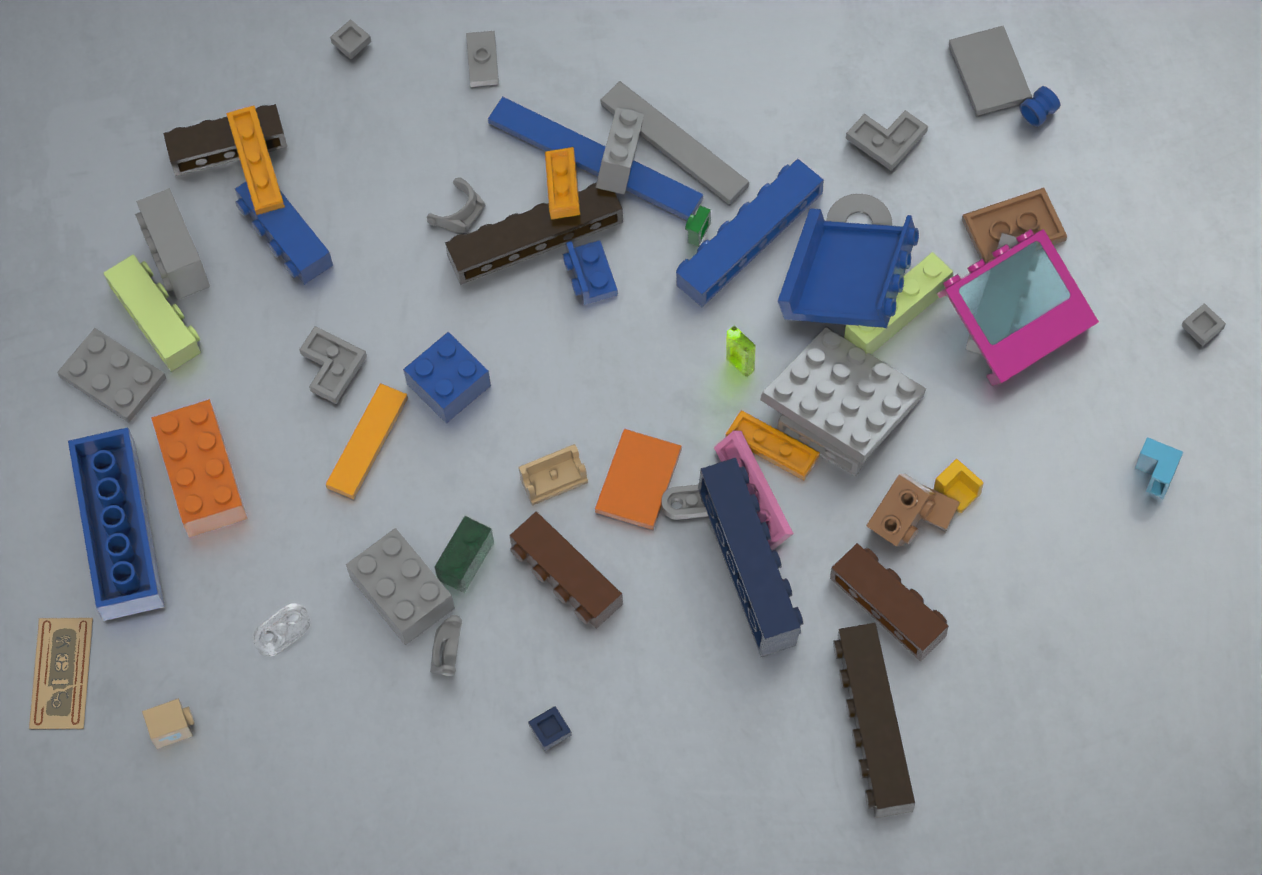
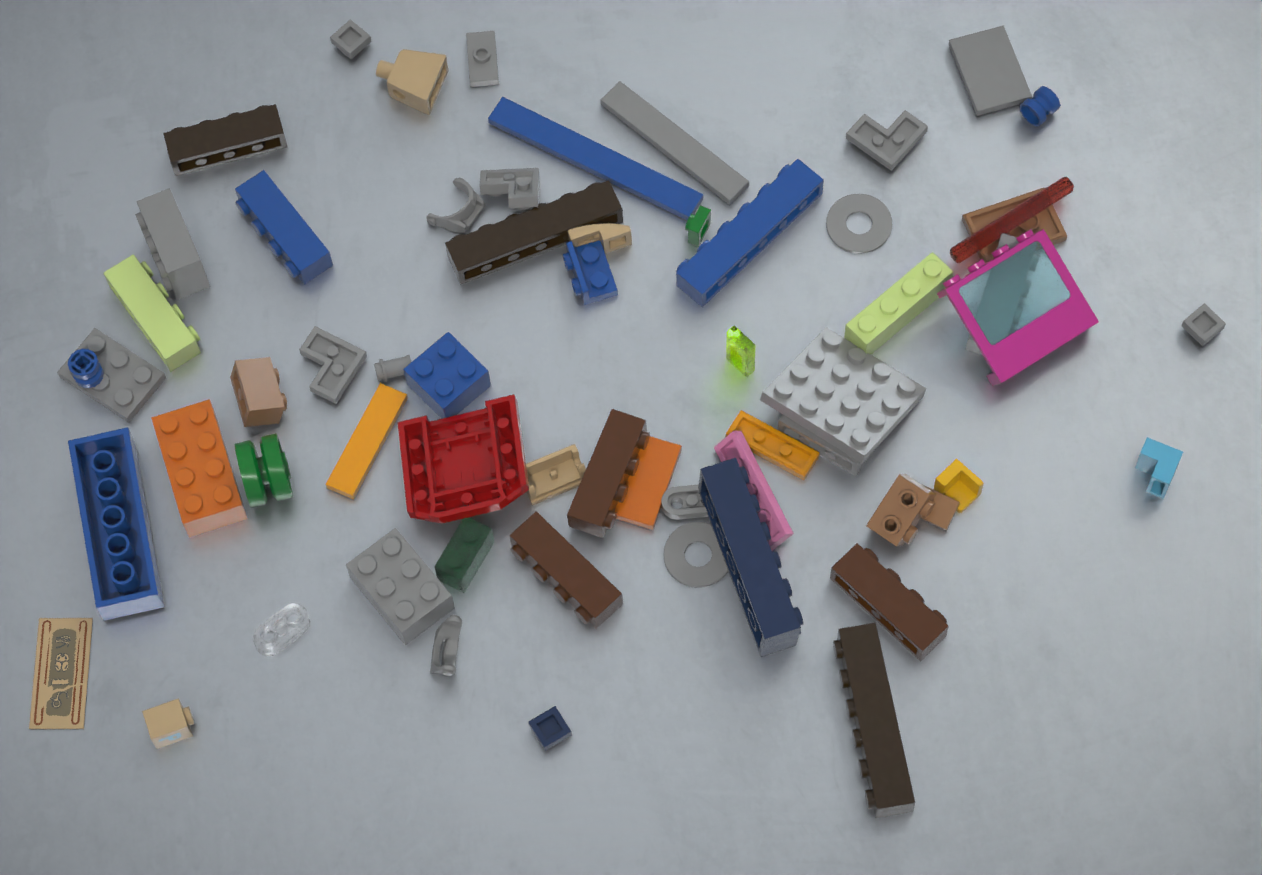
(91, 371): none -> blue wheel
(255, 160): light orange tile -> none
(258, 391): none -> medium nougat brick
(264, 470): none -> green wheel
(391, 368): none -> light grey pin
(415, 78): none -> tan torso
(463, 462): none -> red wedge
(519, 184): none -> light grey plate
(562, 183): light orange tile -> none
(607, 473): none -> reddish brown brick
(611, 236): none -> tan slope
(620, 150): light grey brick -> none
(675, 556): none -> light grey gear
(847, 272): blue panel -> none
(1011, 219): none -> clear red axle

